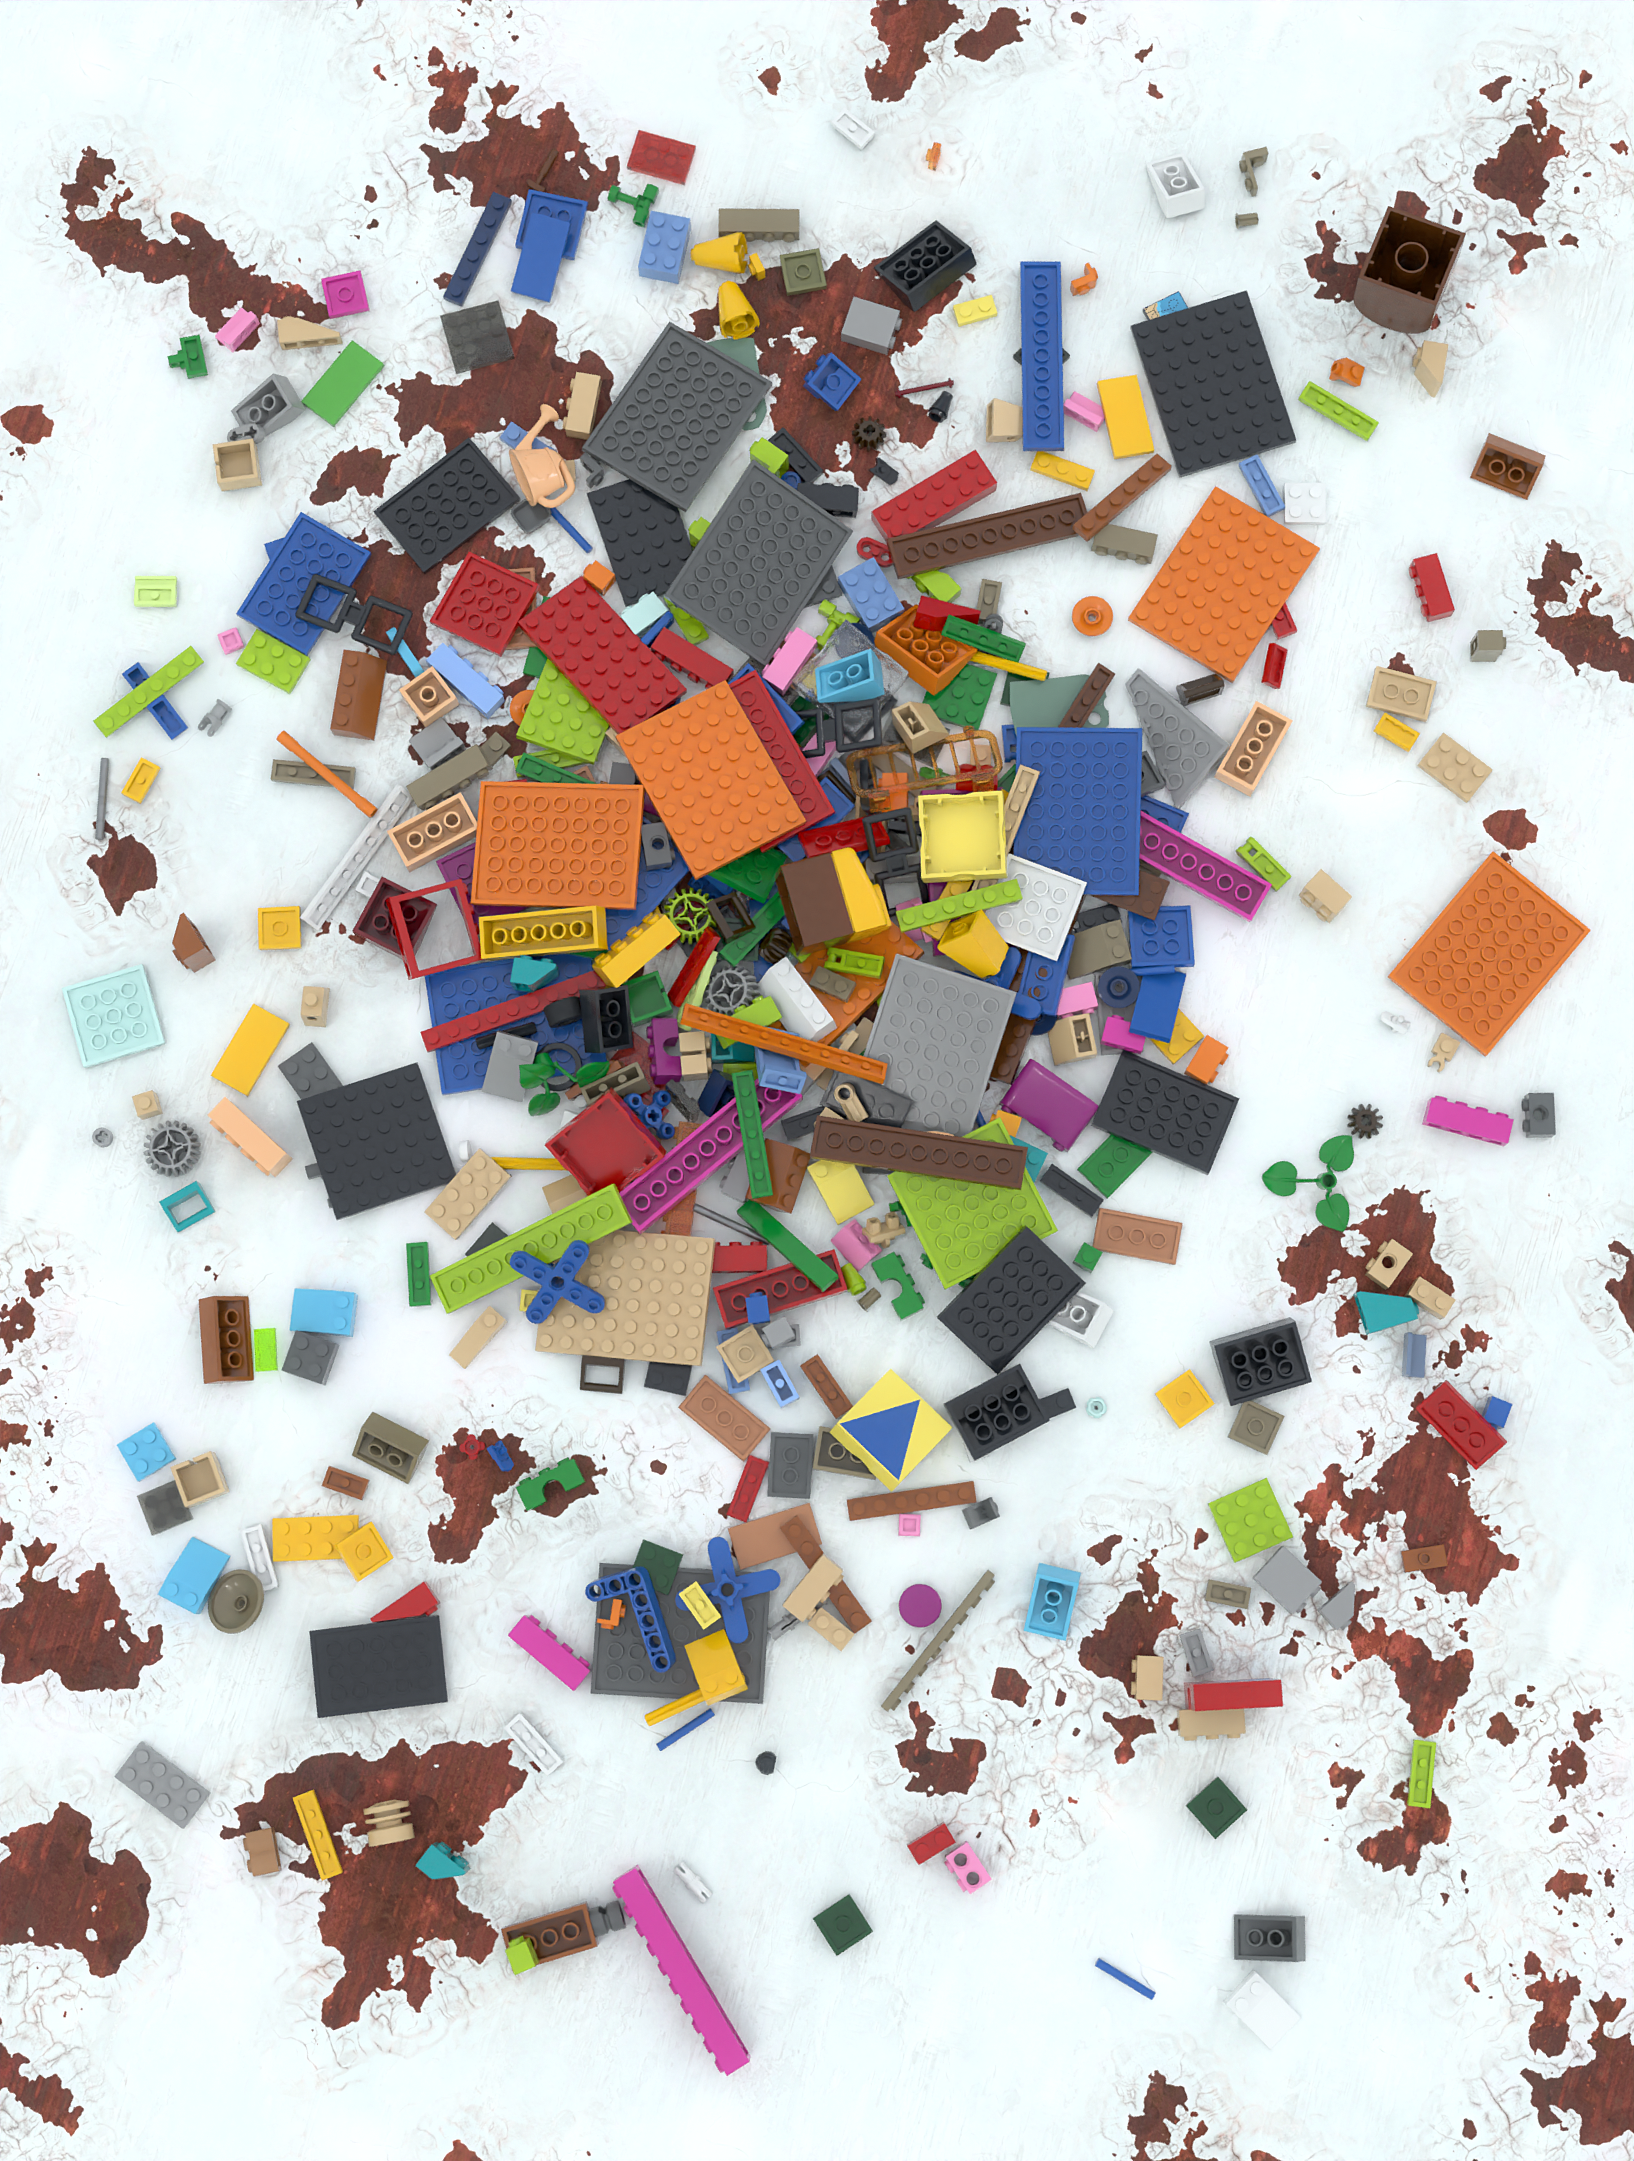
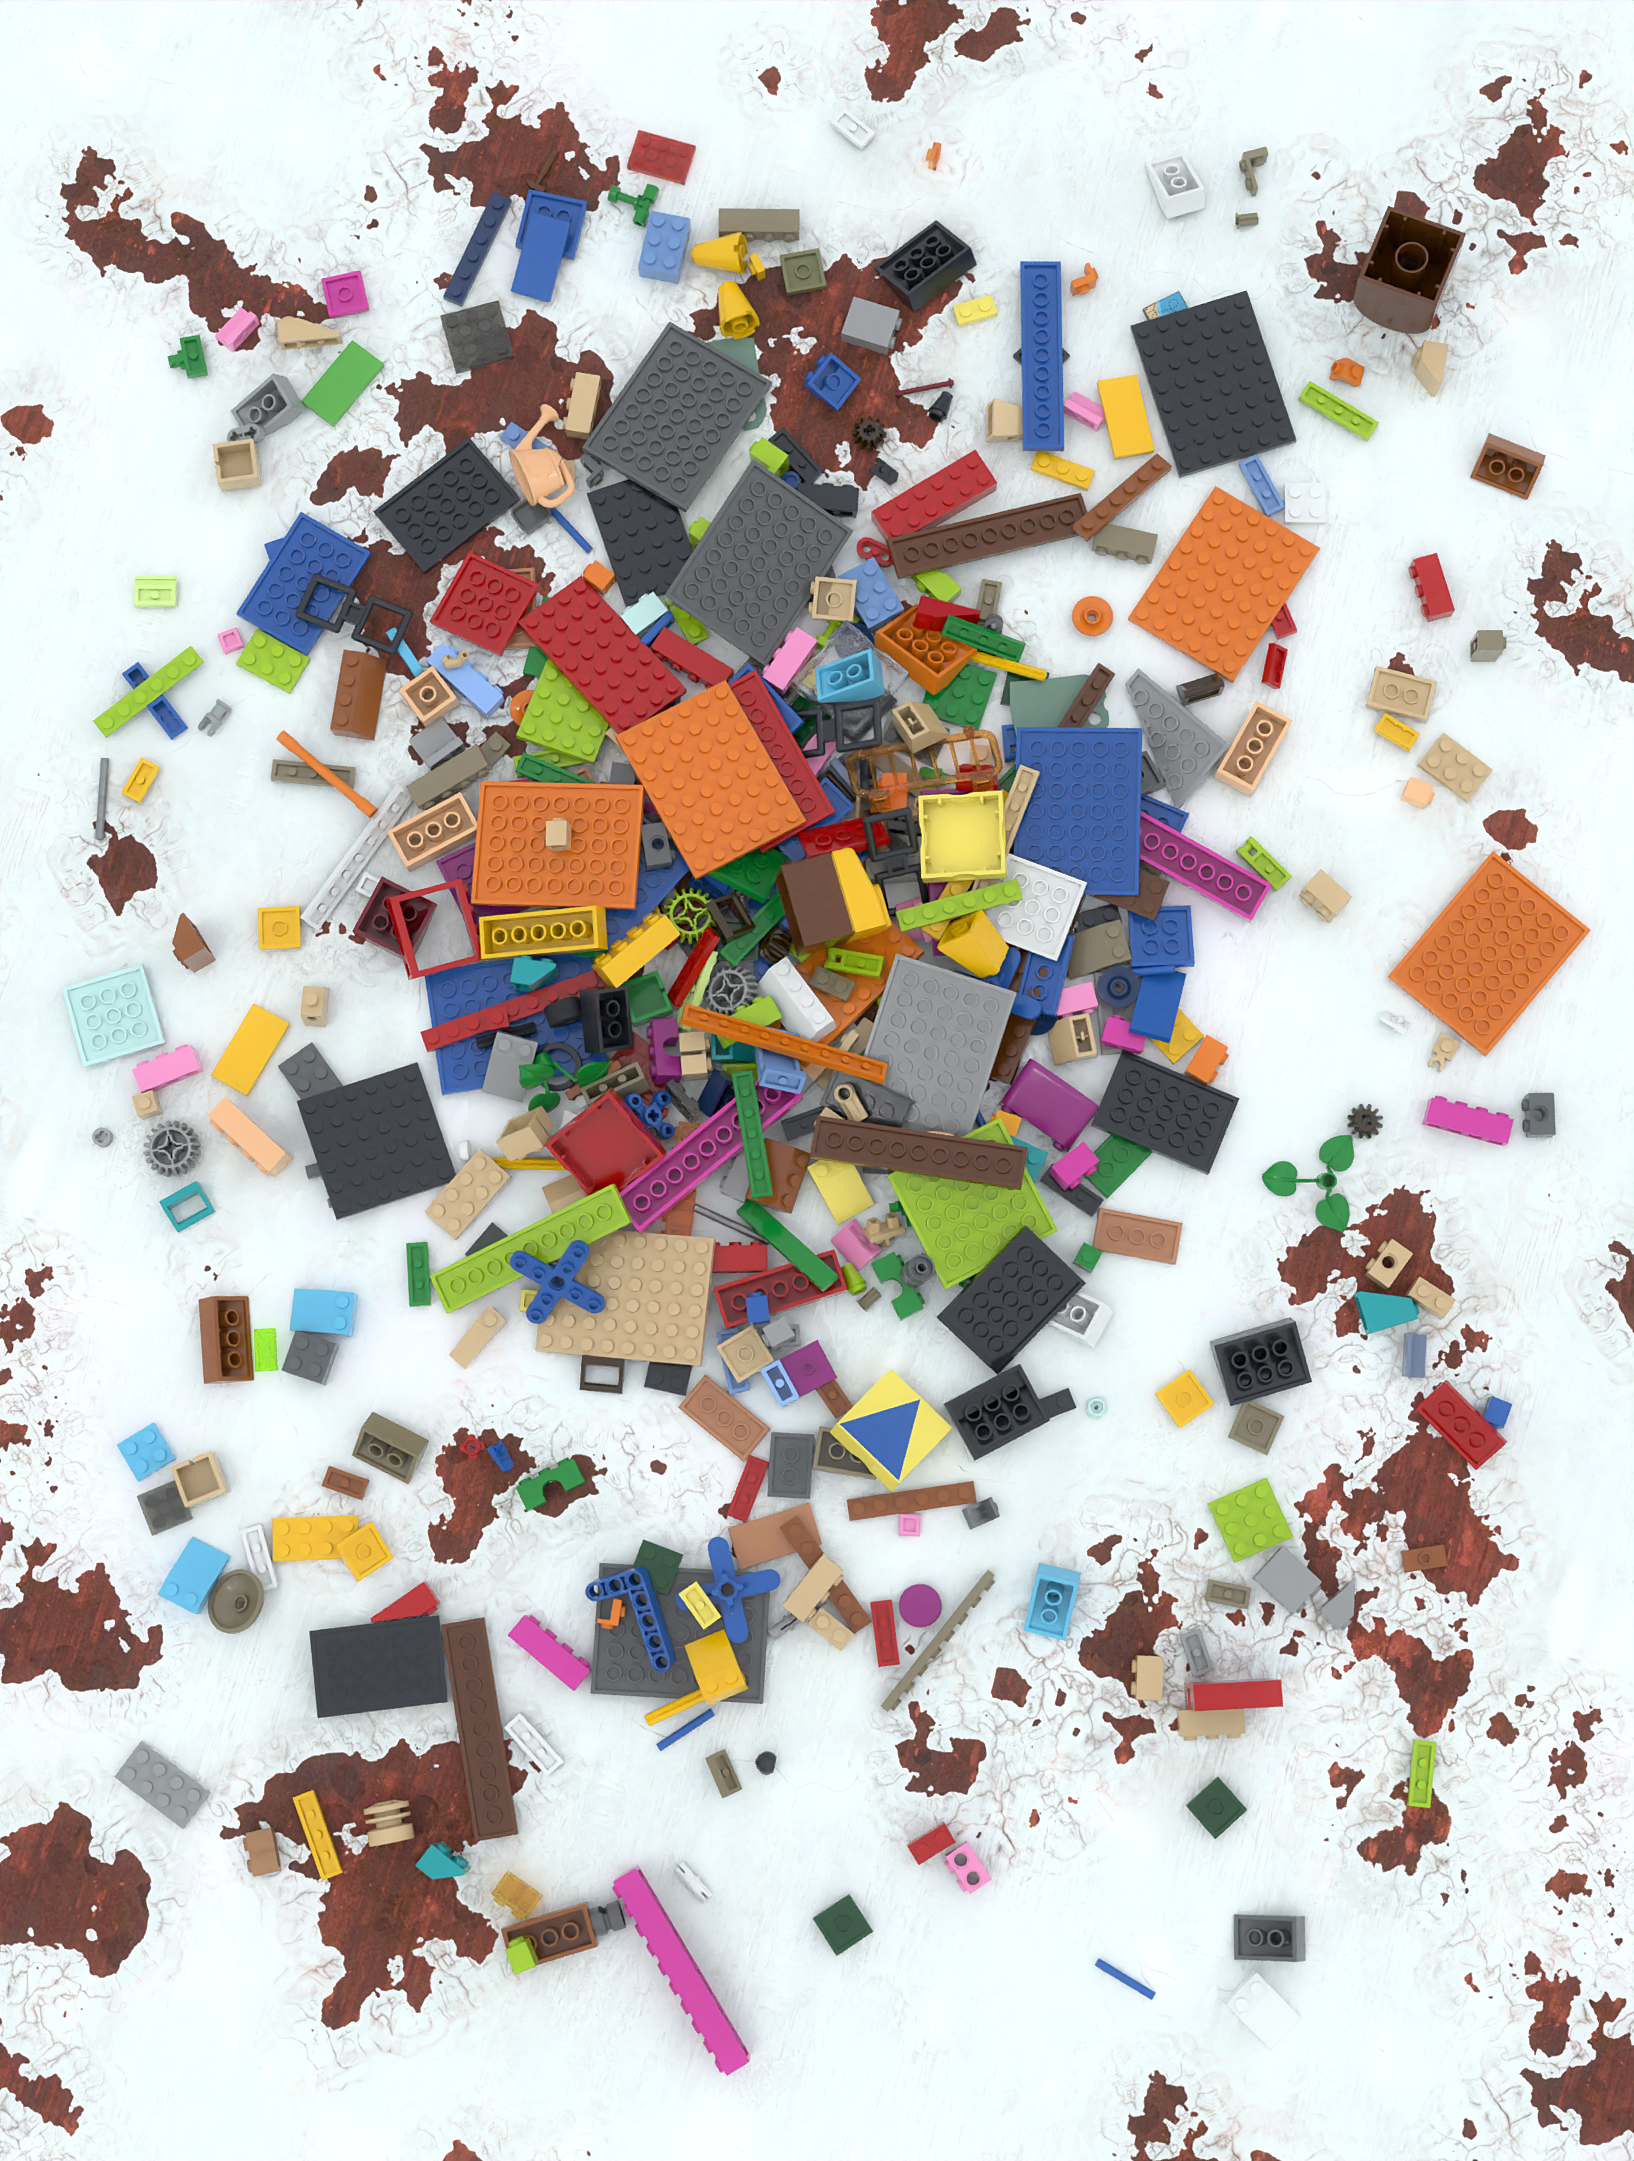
(167, 1069): none -> bright pink brick
(459, 661): none -> tan arm
(480, 1729): none -> reddish brown plate
(497, 1018): none -> red plate
(516, 1895): none -> clear yellow brick
(525, 1134): none -> tan piece
(558, 834): none -> tan brick
(723, 1773): none -> dark tan plate
(808, 1368): none -> magenta plate
(832, 599): none -> tan plate
(884, 1633): none -> red plate
(917, 1271): none -> dark grey wheel
(1074, 1166): none -> dark pink brick
(1418, 793): none -> light nougat brick

